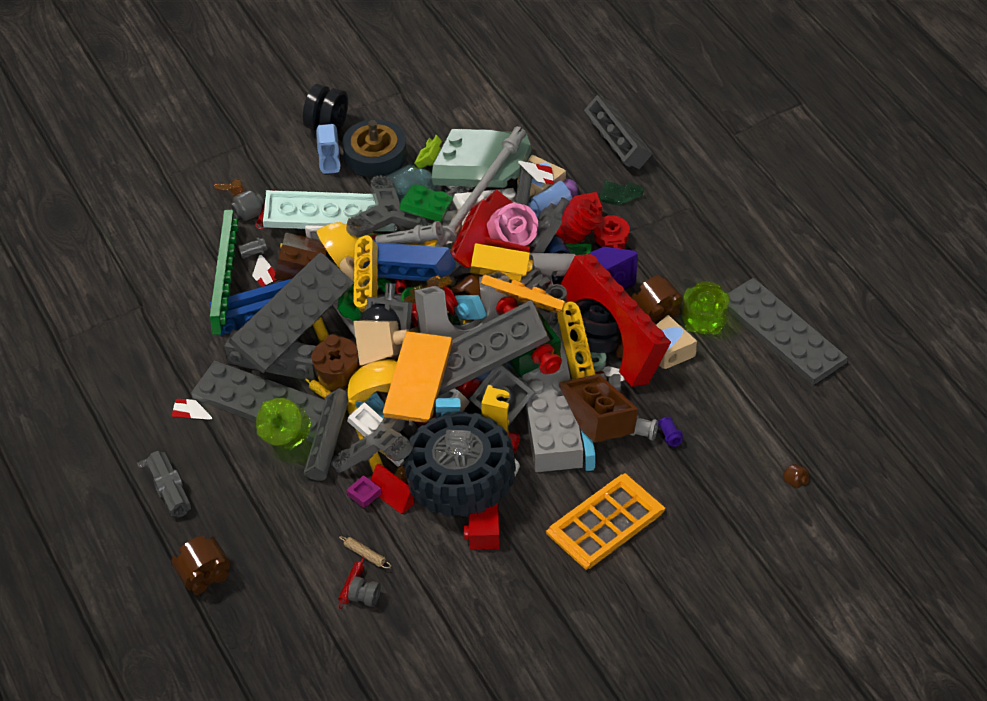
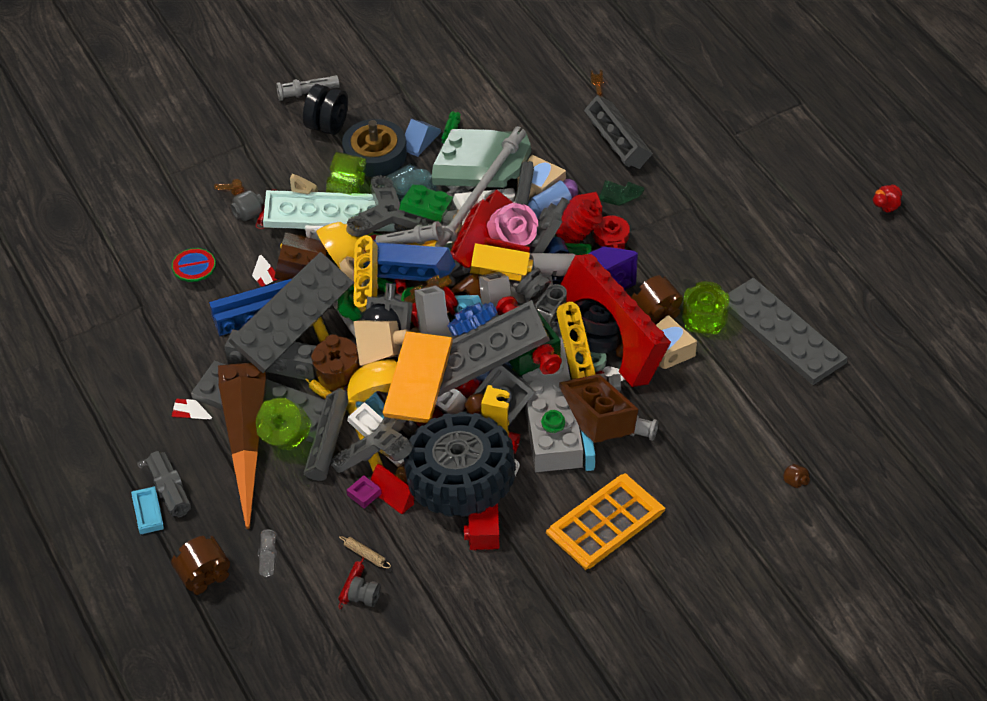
(147, 510): none -> medium azure tile
(193, 265): none -> piece
(223, 274): green plate -> none
(242, 395): none -> reddish brown plate
(253, 247): dark grey pin -> none
(267, 553): none -> clear axle
(298, 87): none -> light grey pin
(302, 185): none -> tan slope
(328, 148): light blue brick -> none
(346, 174): none -> clear neon green brick
(419, 136): none -> medium blue slope
(429, 154): lime plate -> none
(447, 405): medium azure plate -> none
(452, 123): none -> green axle
(459, 441): clear plate -> none
(471, 318): none -> blue gear
(473, 403): none -> reddish brown piece
(524, 294): light orange wing -> none
(538, 172): white sticker -> none
(553, 421): none -> green plate
(597, 80): none -> clear orange hand
(672, 436): dark purple pin -> none
(888, 198): none -> red animal

